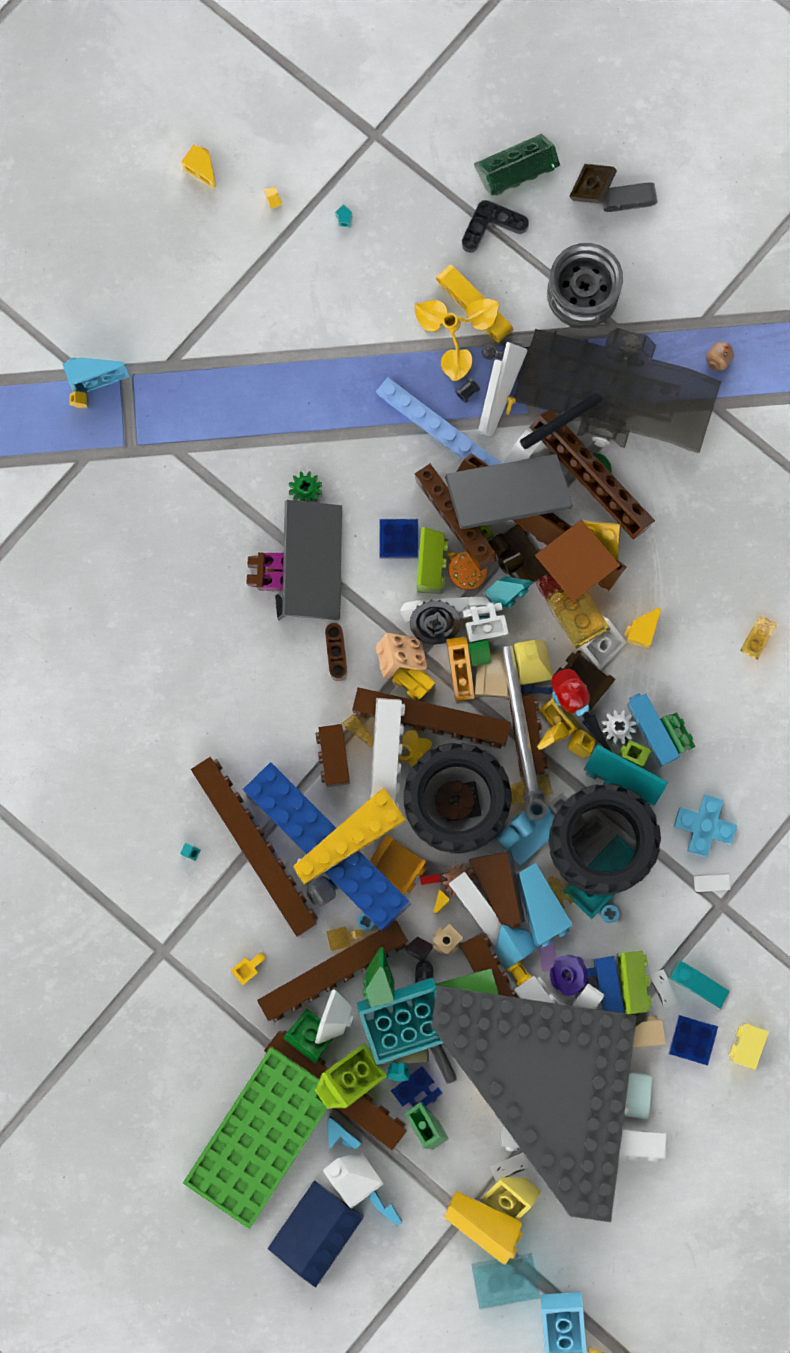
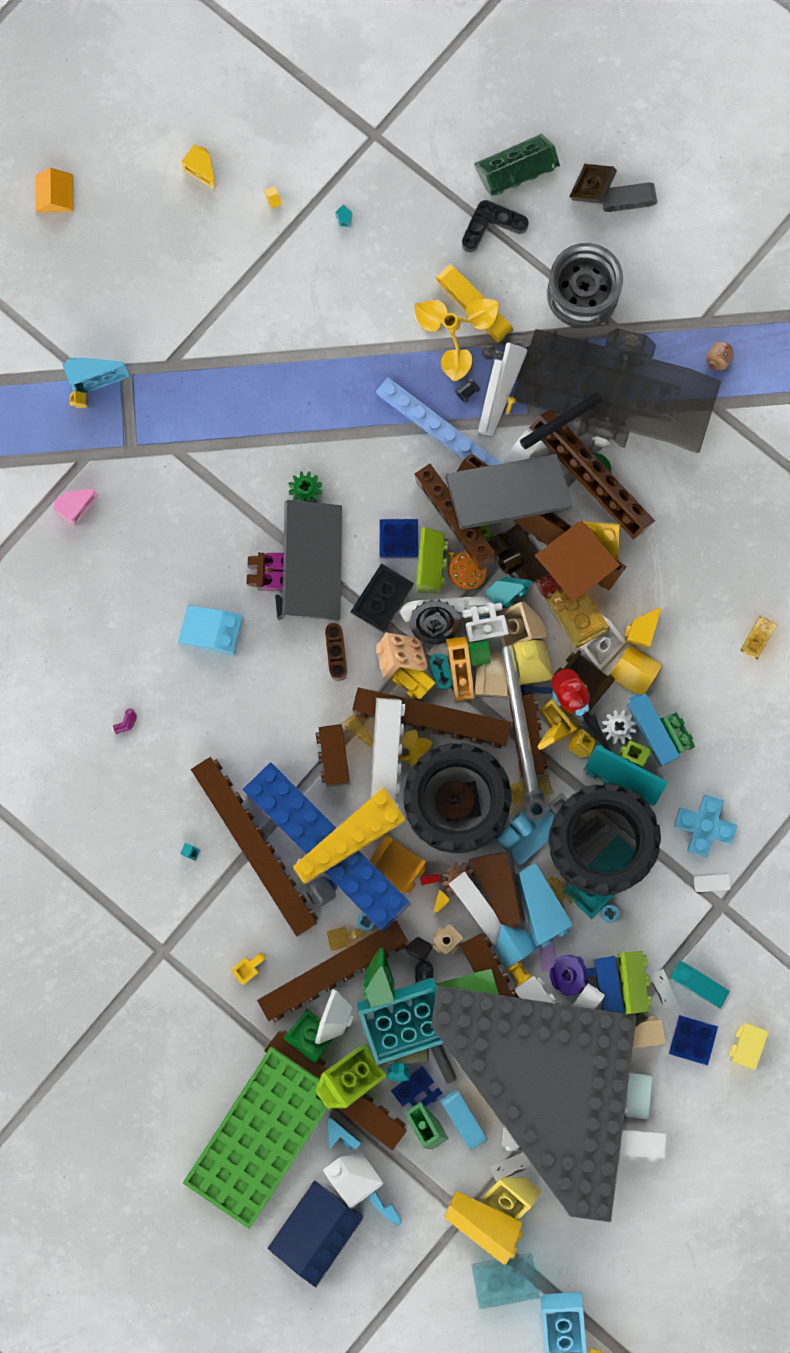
(53, 191): none -> light orange slope
(74, 504): none -> bright pink slope
(127, 723): none -> magenta arm
(211, 629): none -> medium azure slope
(382, 598): none -> black plate
(445, 670): none -> teal beam
(463, 1119): none -> medium azure beam
(522, 625): none -> tan slope
(635, 671): none -> yellow slope

